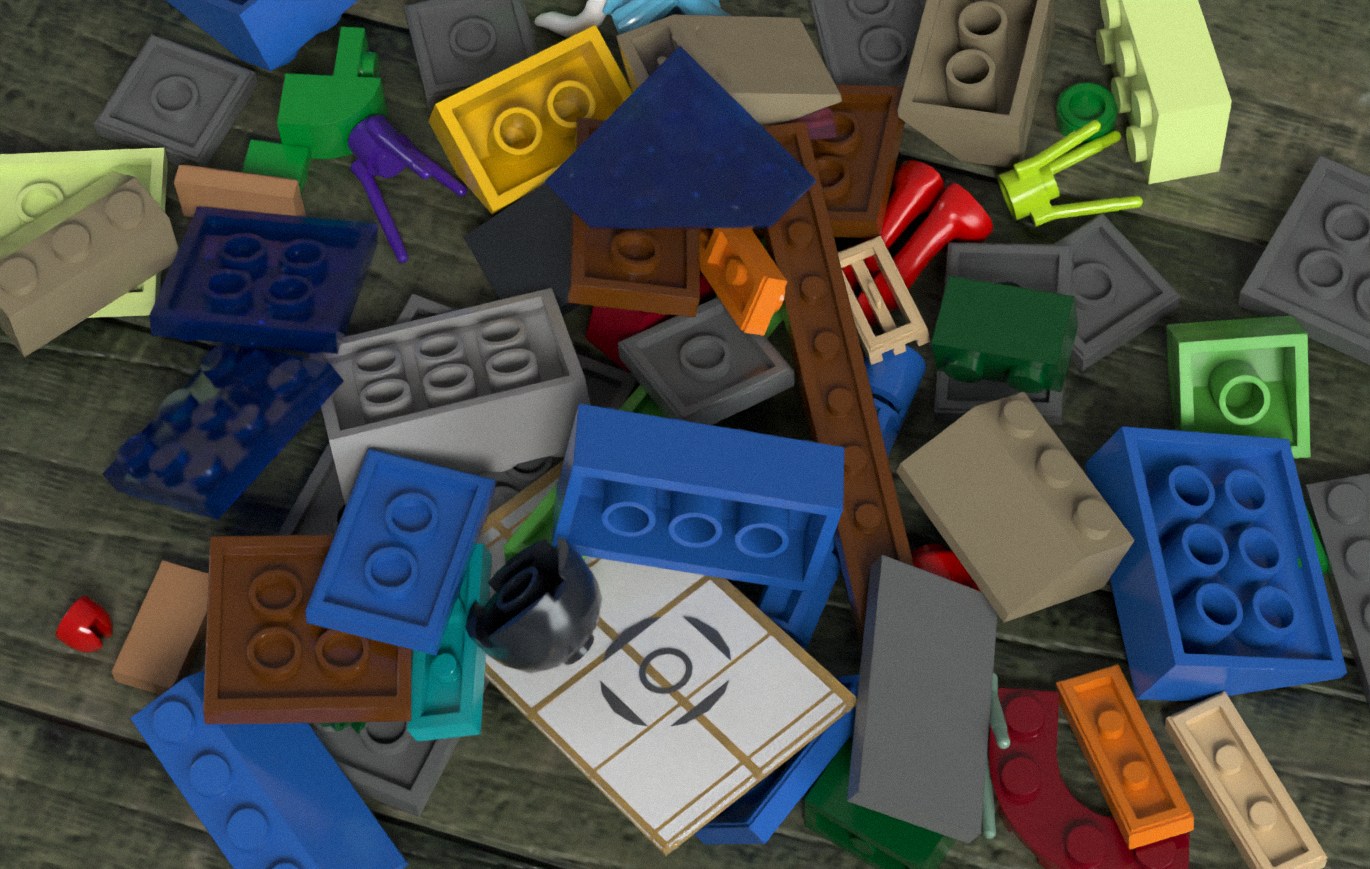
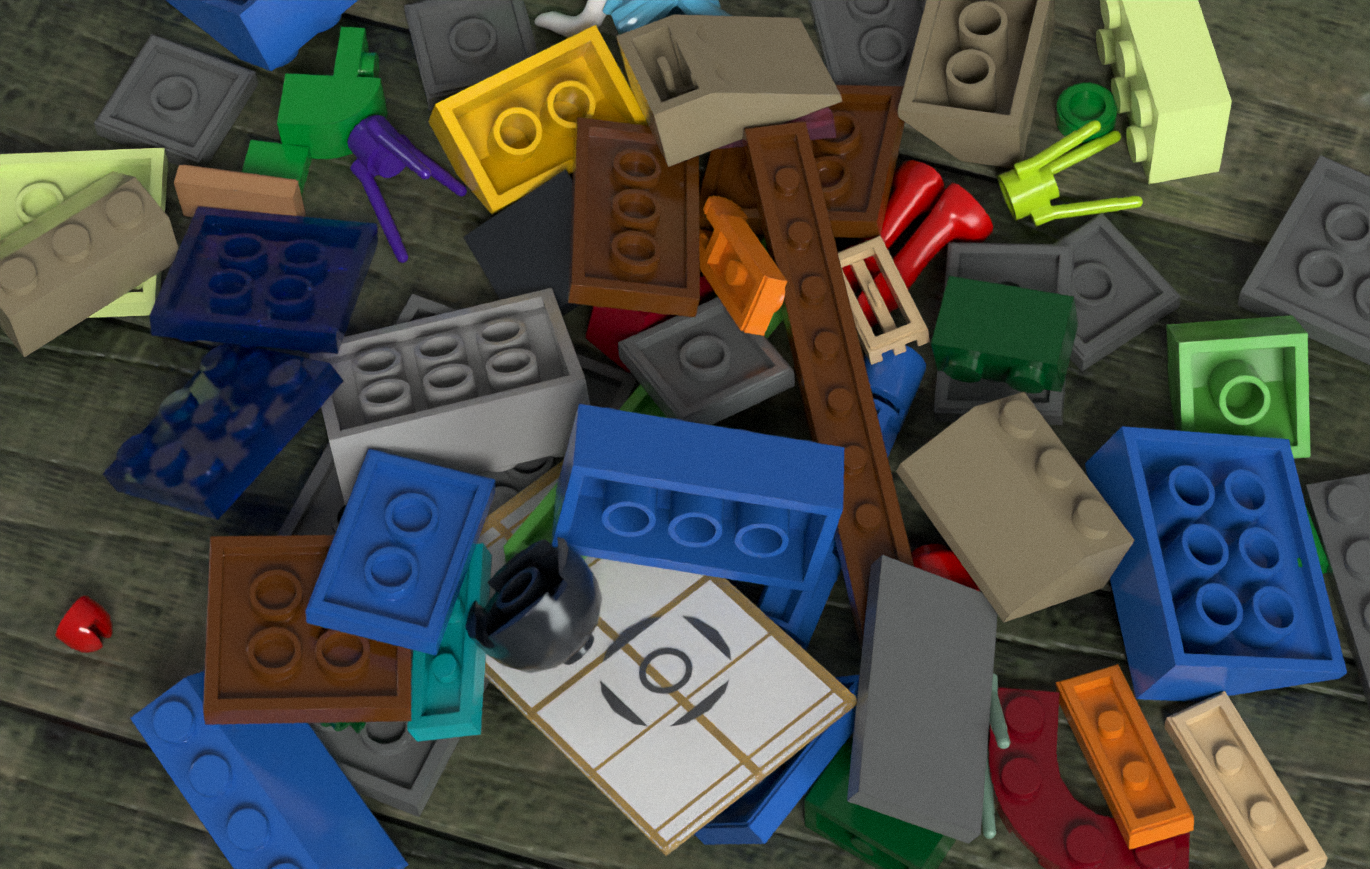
(165, 630): medium nougat tile -> none
(680, 160): clear blue plate -> none

